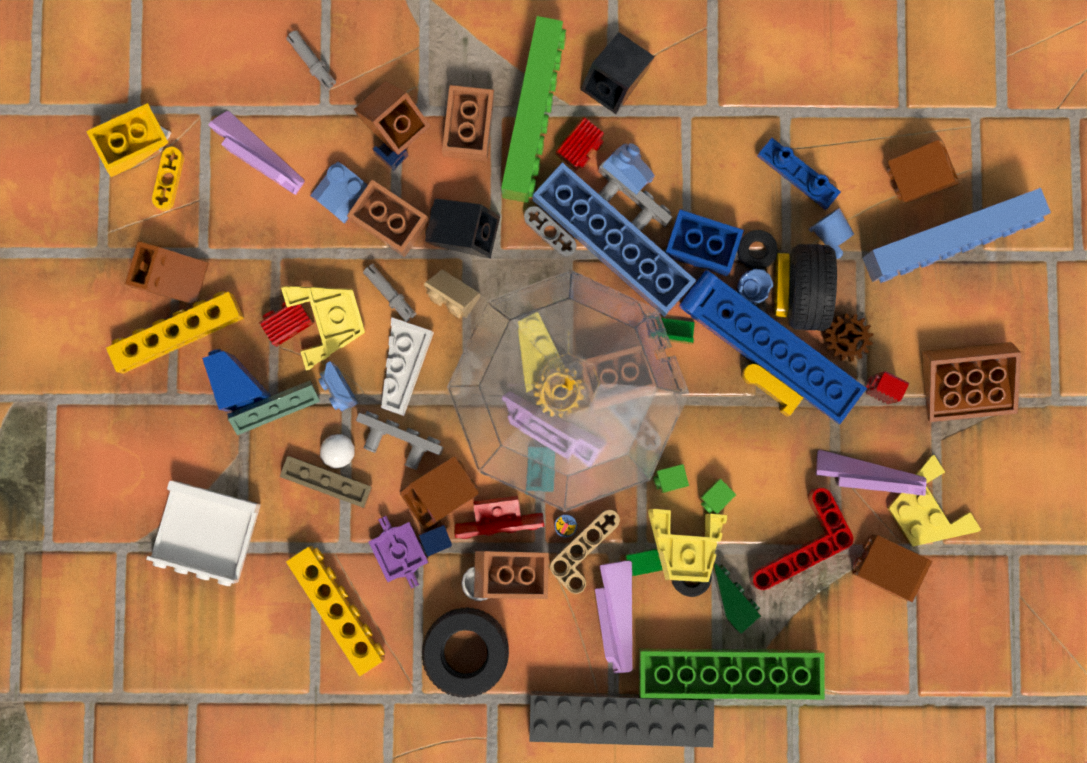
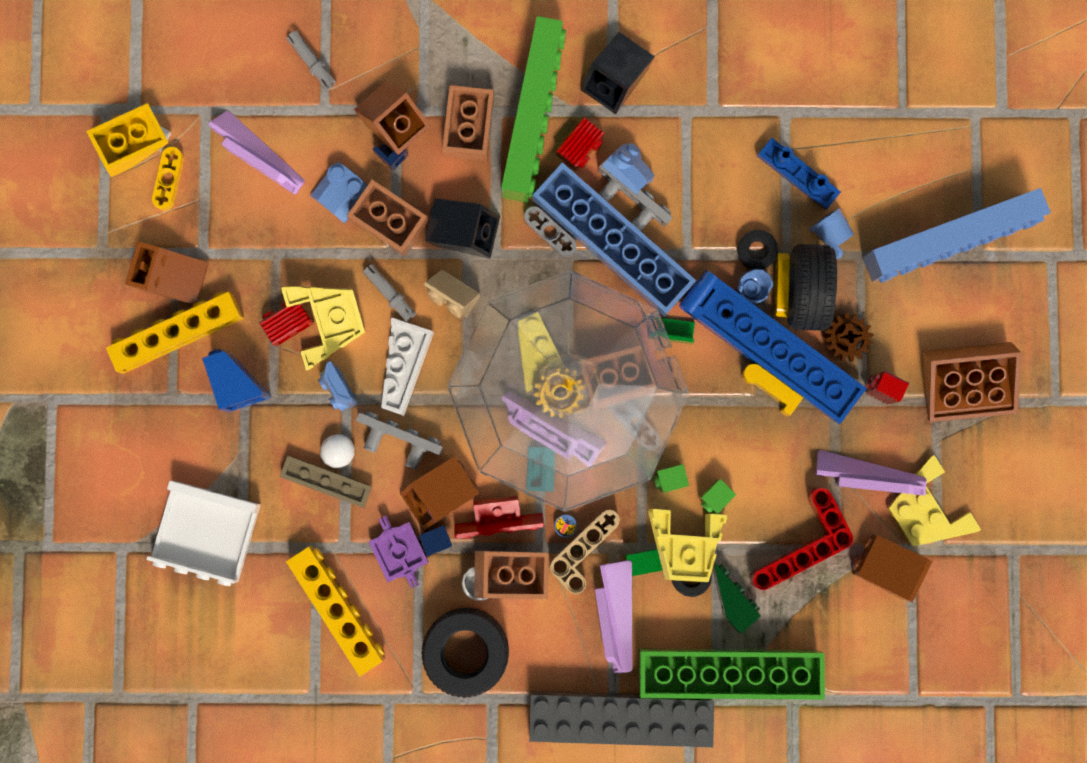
(273, 407): sand green plate -> none
(703, 243): blue brick -> none
(922, 172): dark orange slope -> none

